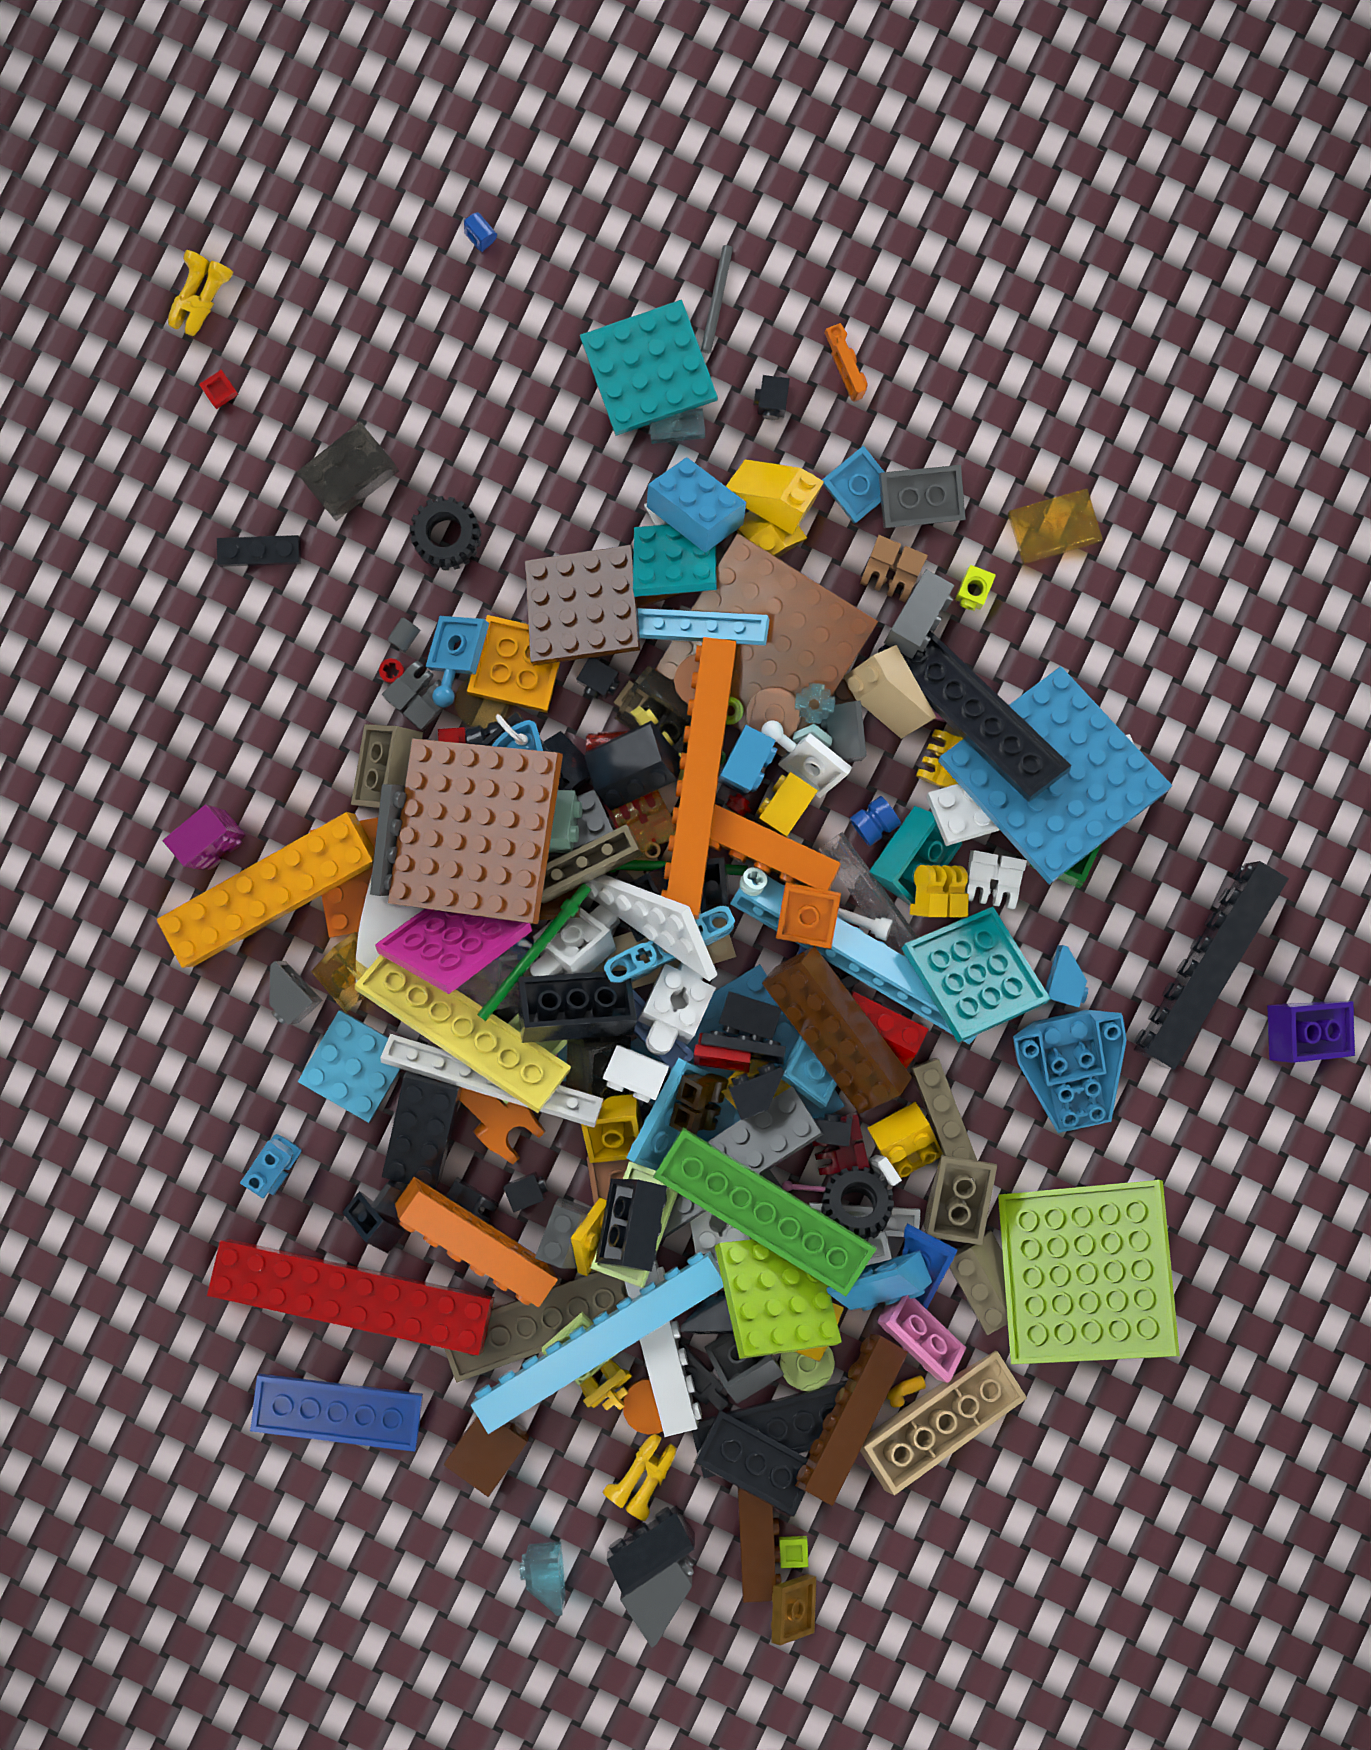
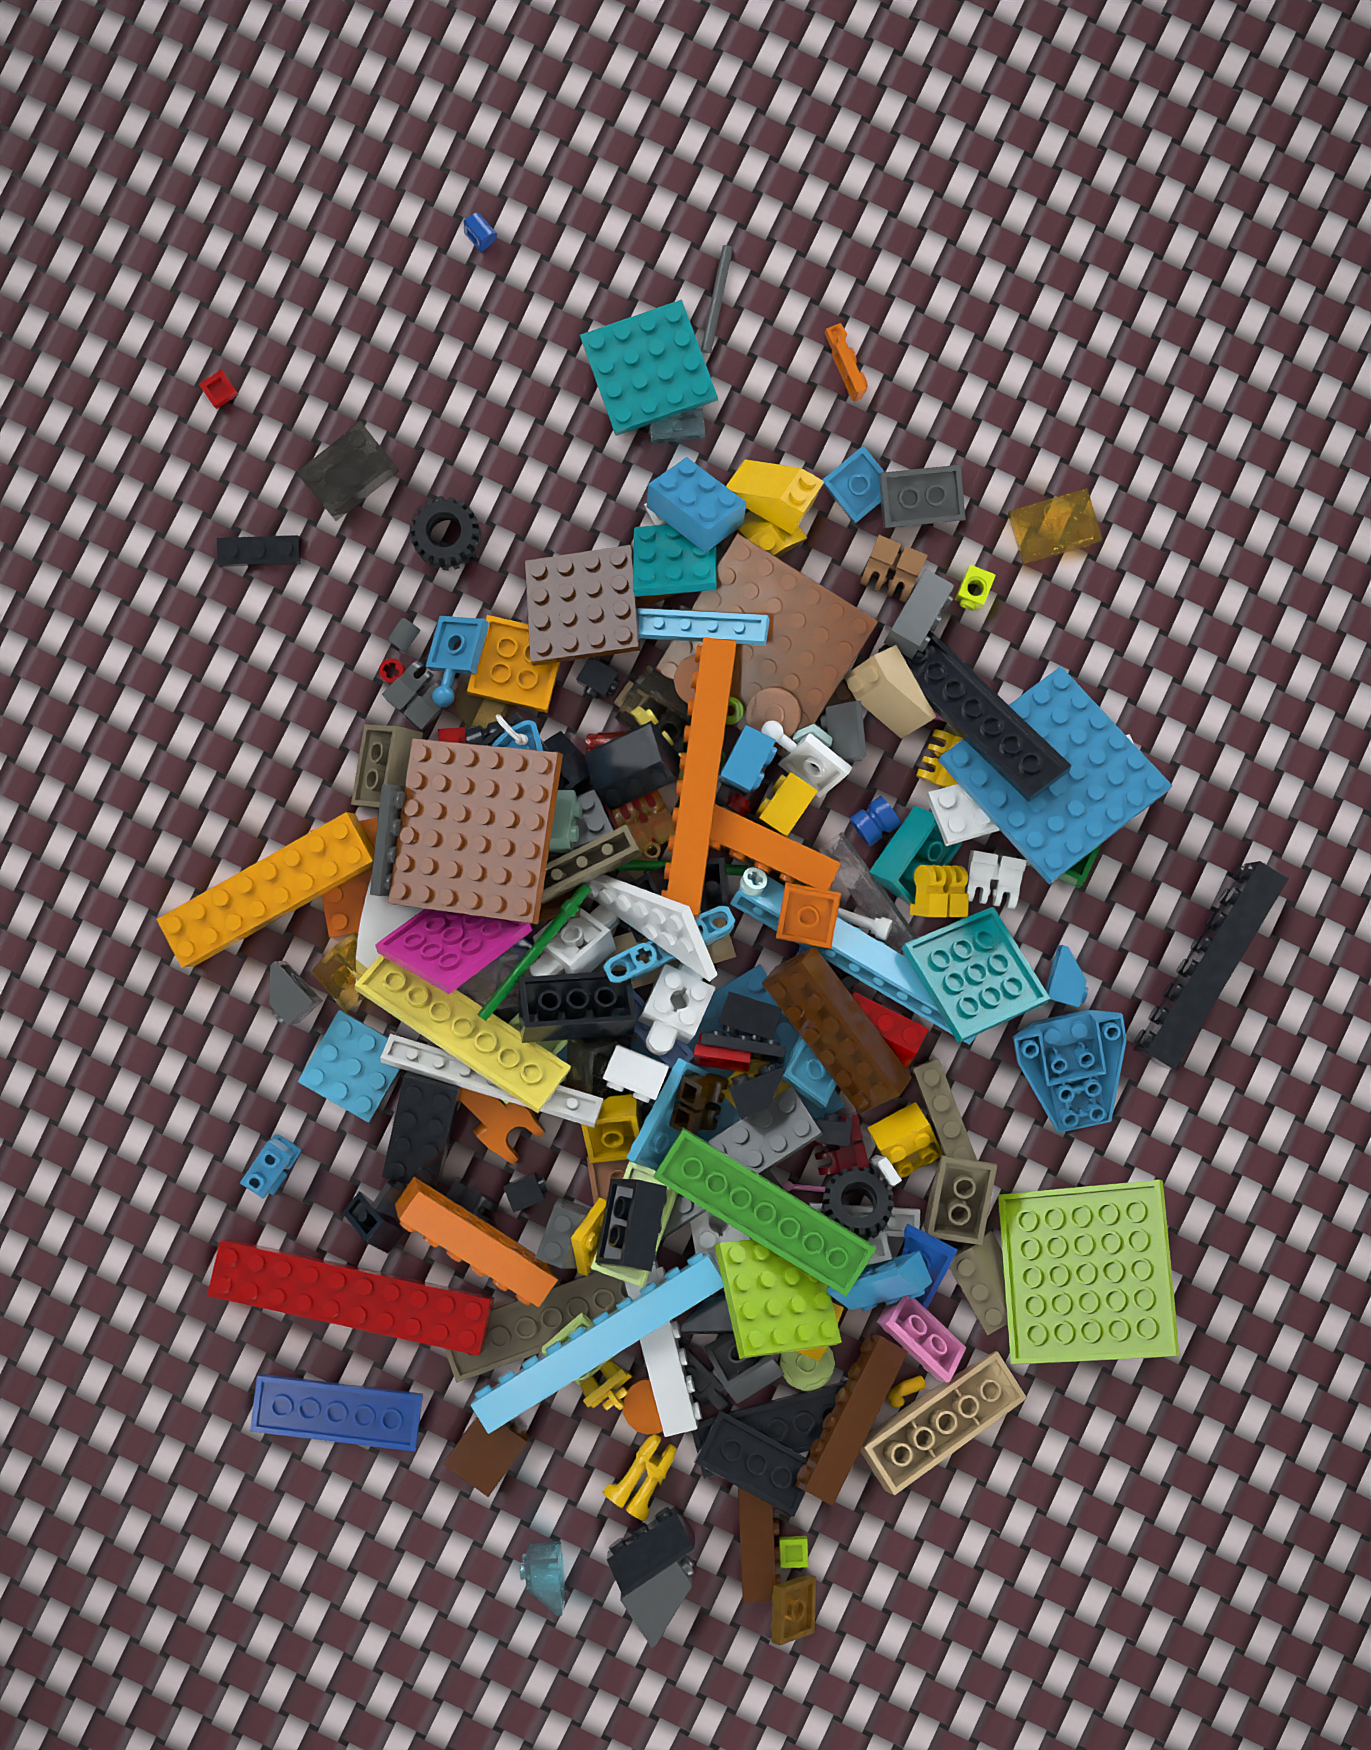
(200, 305): yellow piece -> none
(204, 838): magenta brick -> none
(772, 397): black brick -> none
(818, 692): clear light blue brick -> none
(1311, 1031): dark purple slope -> none

